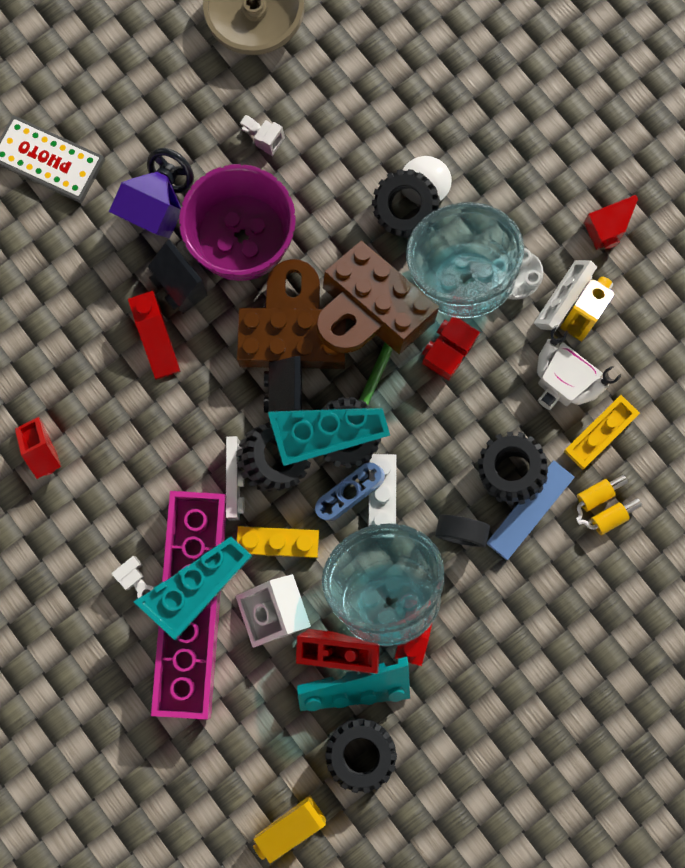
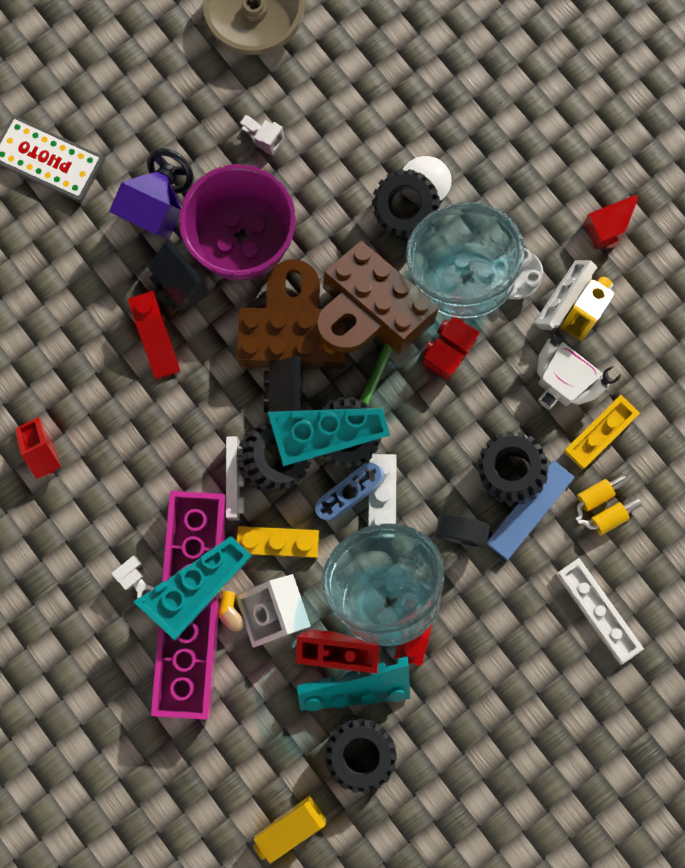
(228, 614): none -> arm
(599, 611): none -> white tile

